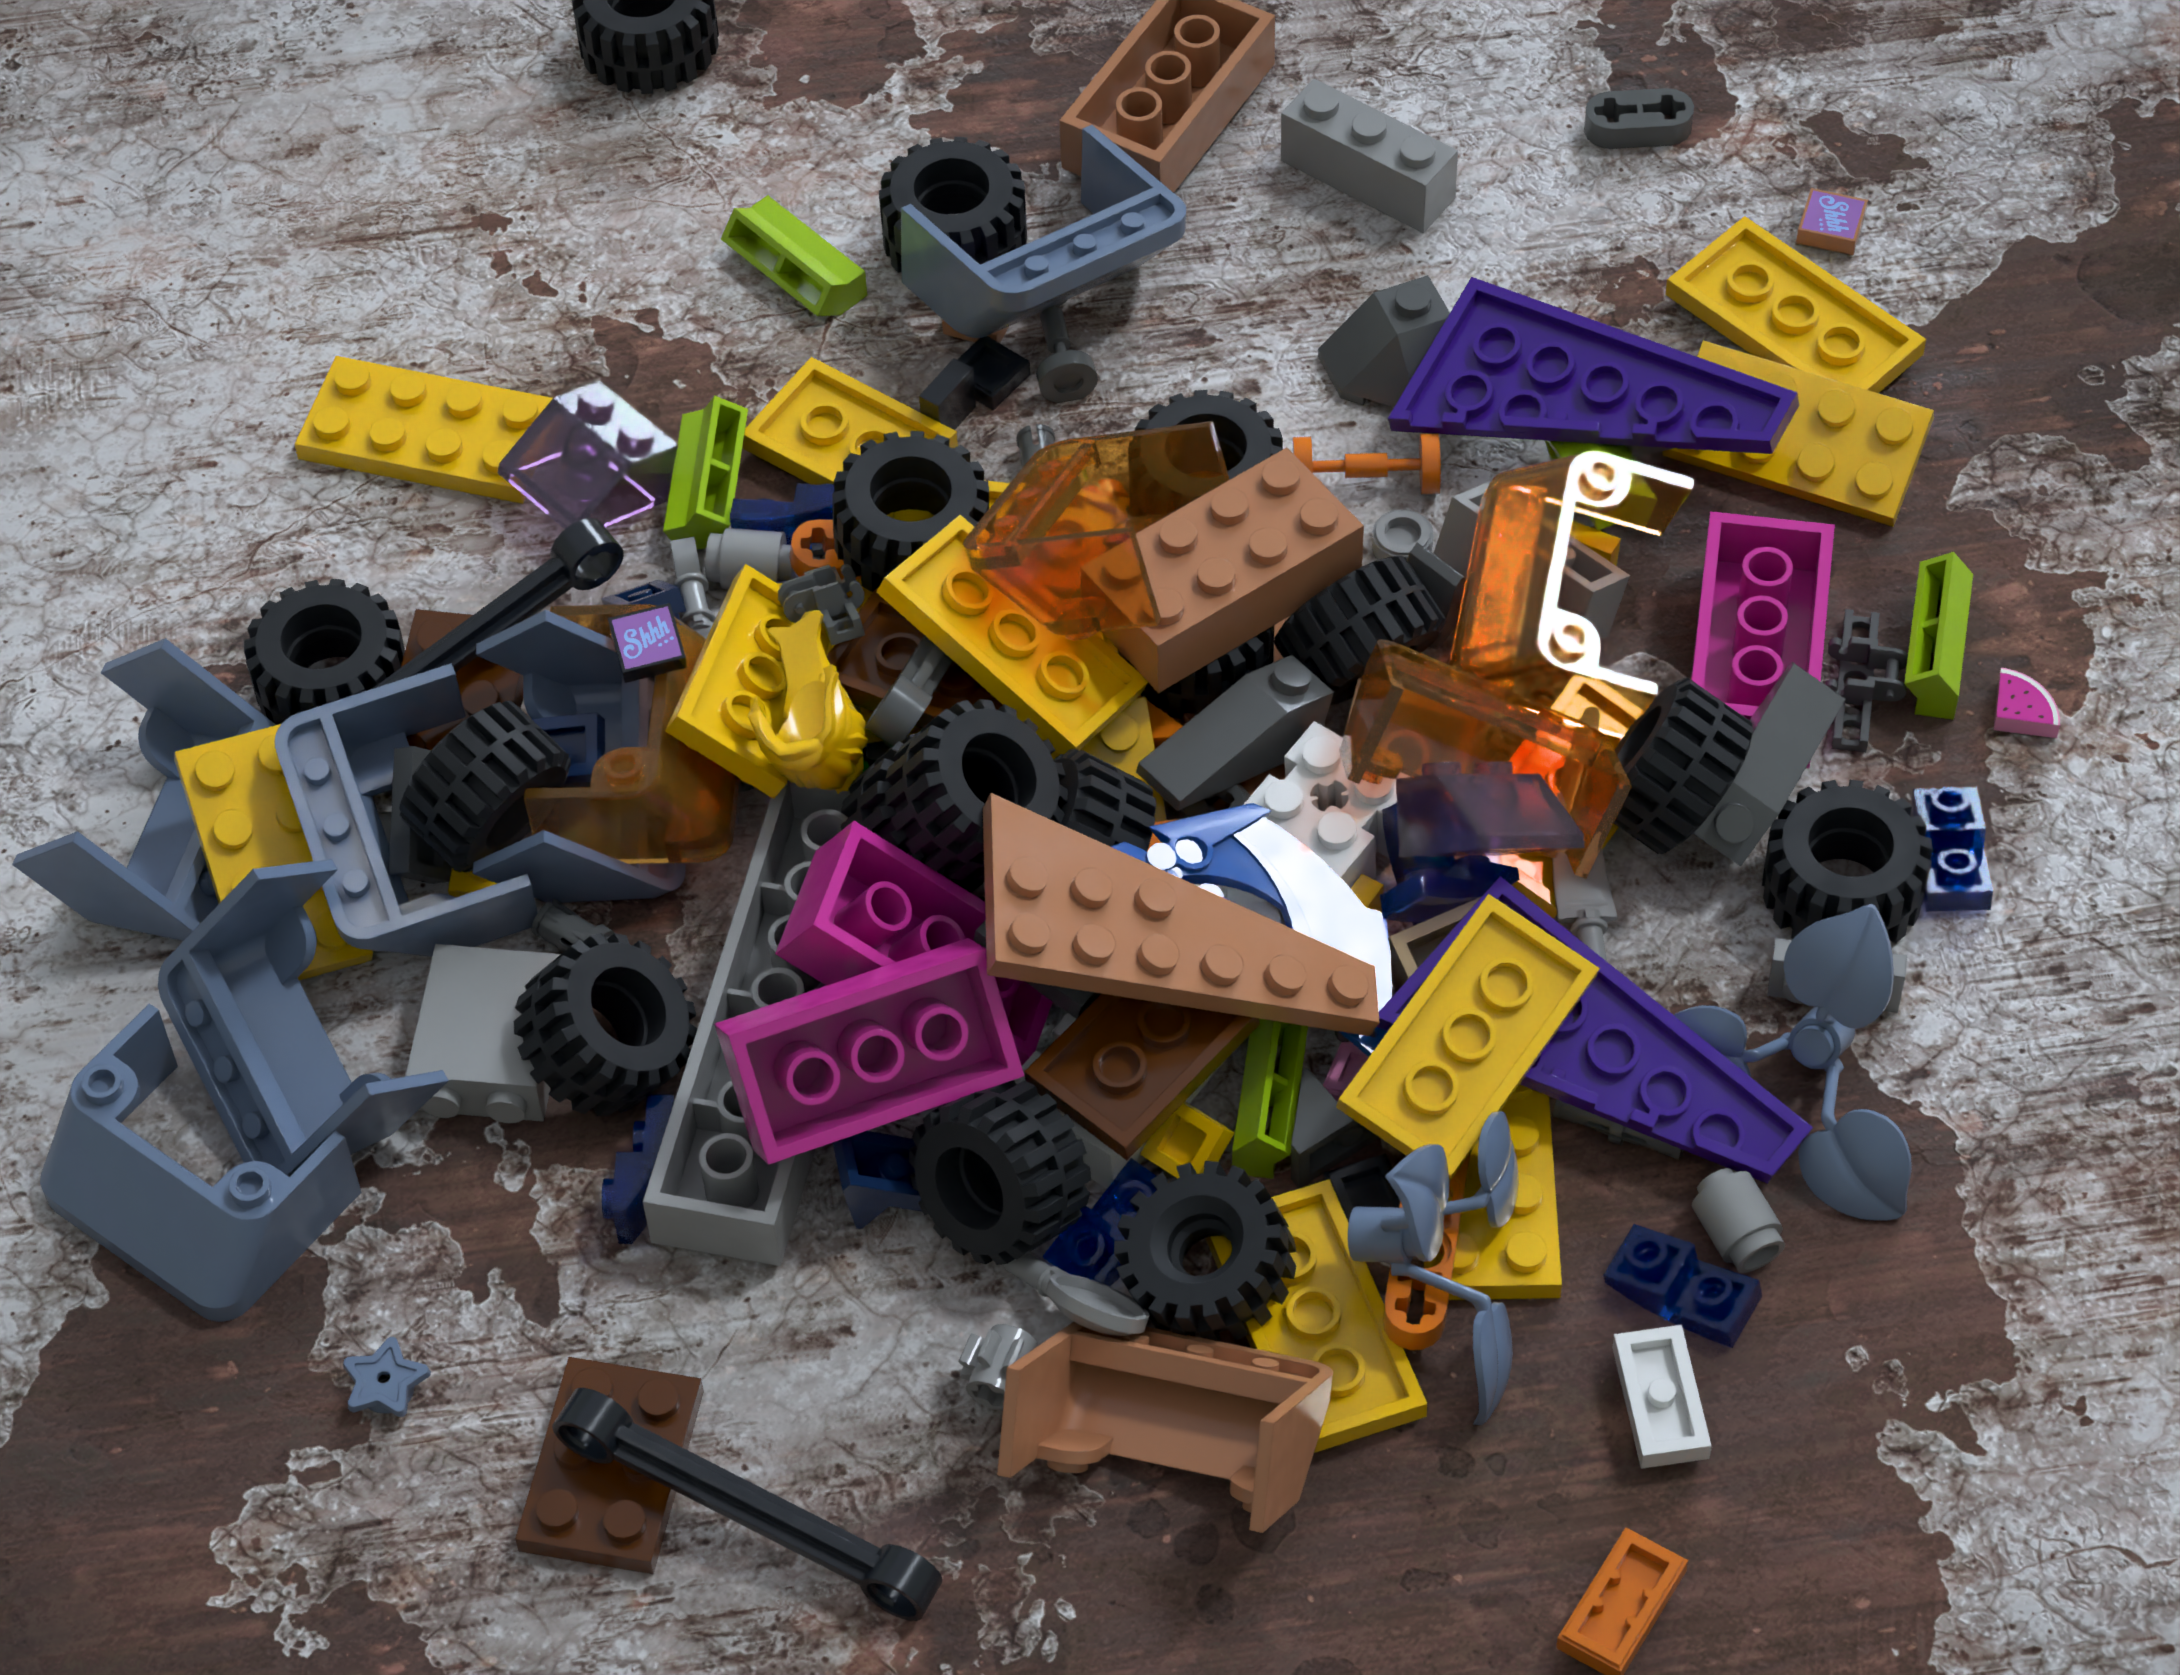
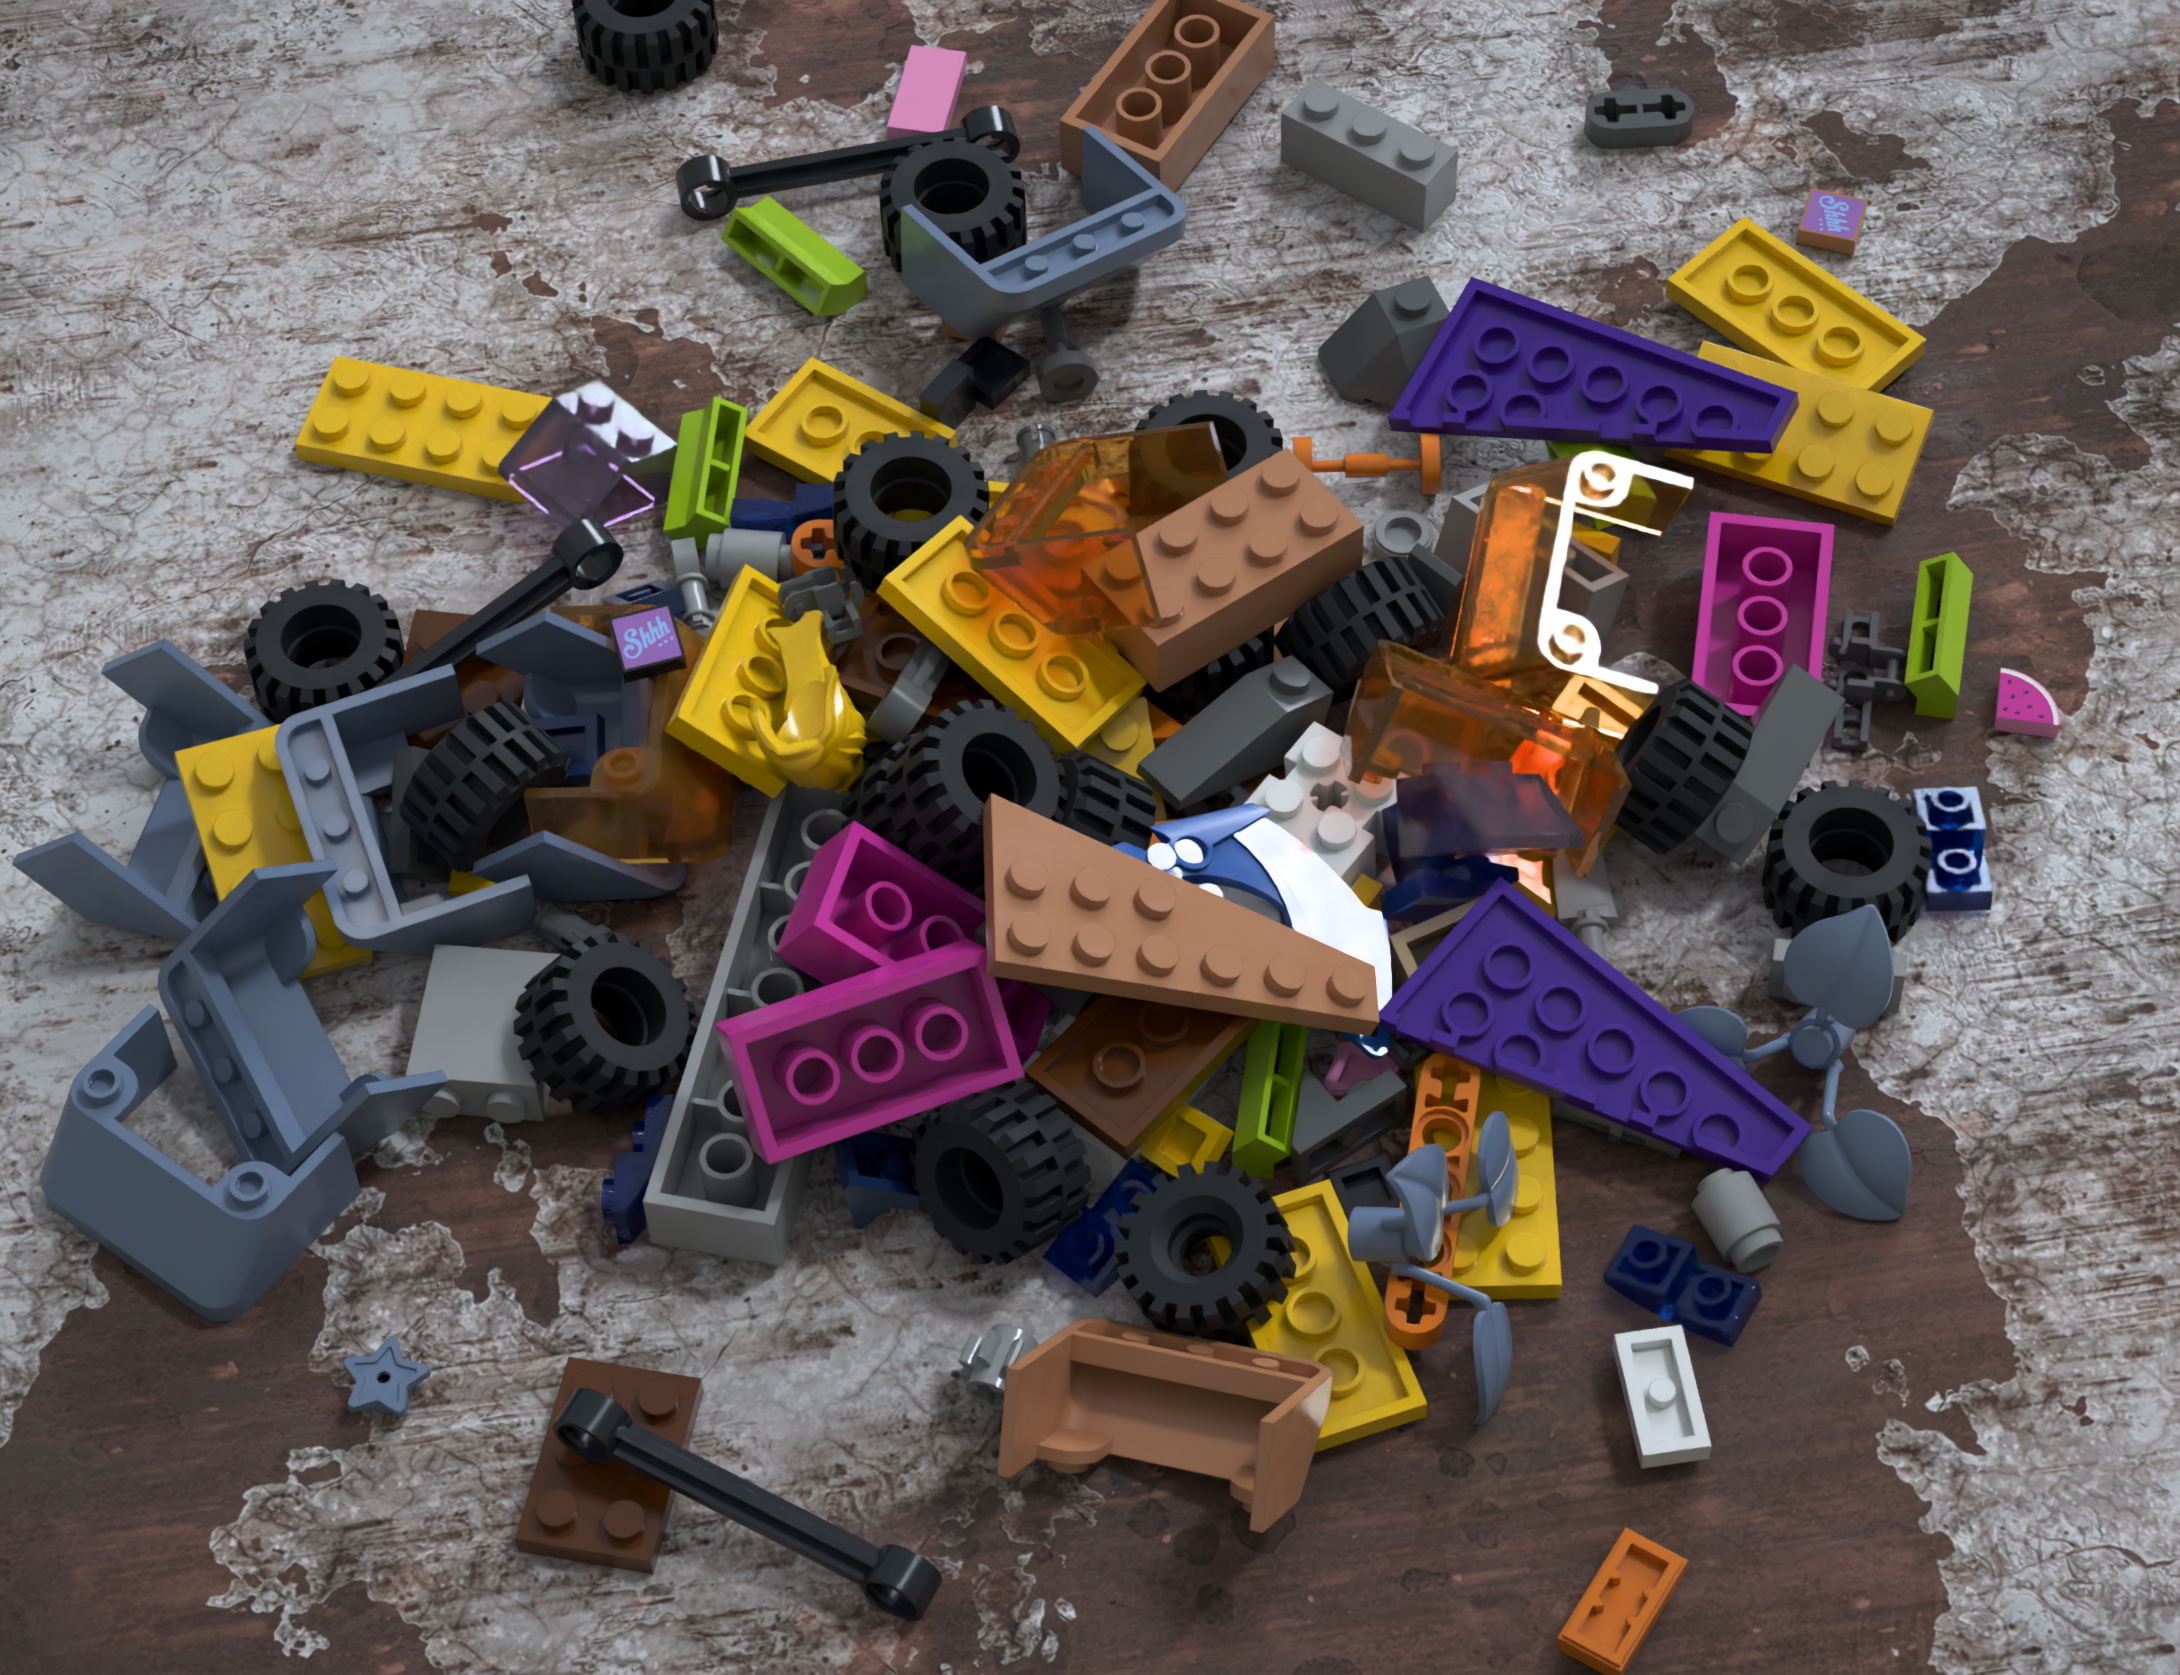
(823, 167): none -> black piece
(927, 92): none -> bright pink tile
(1081, 1298): light grey piece -> none
(1468, 1035): yellow plate -> none

